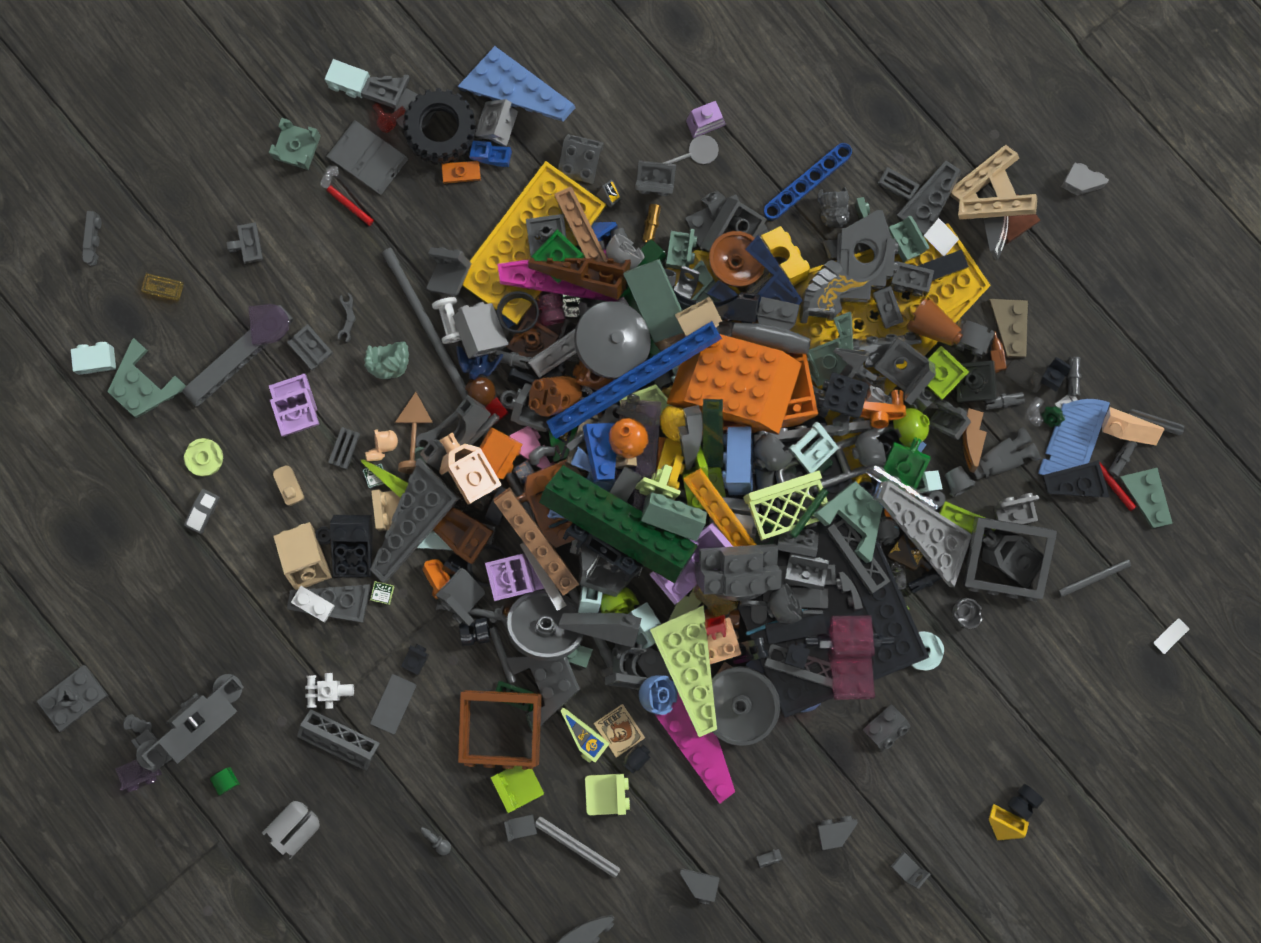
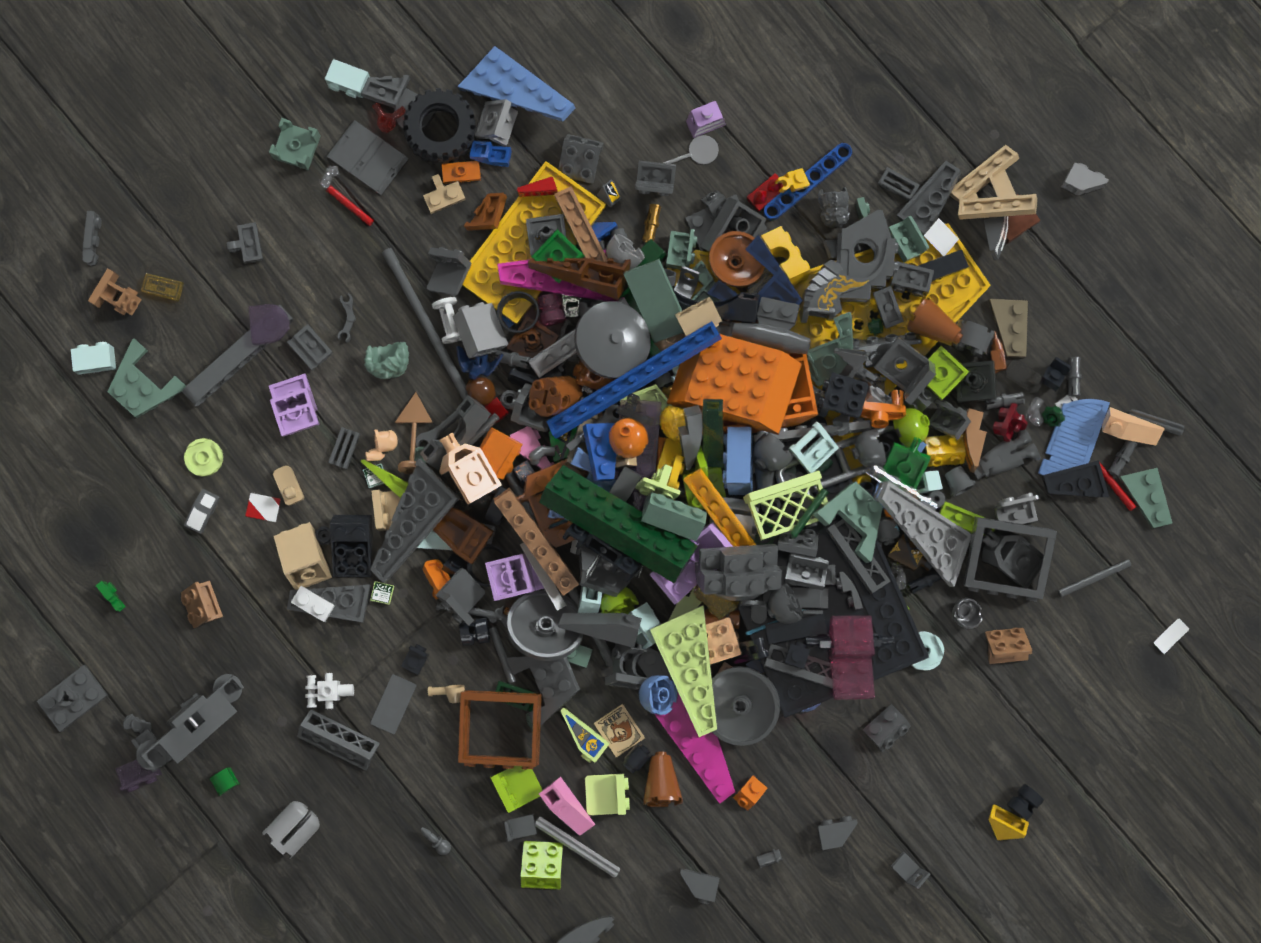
(107, 291): none -> medium nougat tile
(108, 591): none -> green plate
(201, 603): none -> medium nougat bracket
(263, 507): none -> white sticker
(443, 196): none -> tan plate
(453, 692): none -> tan bar
(488, 213): none -> dark orange wing
(539, 188): none -> red slope
(541, 865): none -> lime bracket
(566, 806): none -> bright pink slope
(662, 782): none -> dark orange cone
(716, 625): red tile -> none
(750, 793): none -> orange bracket
(765, 193): none -> red tile
(794, 180): none -> yellow plate
(875, 326): none -> clear green plate
(945, 450): none -> yellow bracket
(1007, 645): none -> medium nougat bracket
(1012, 422): none -> dark red hips

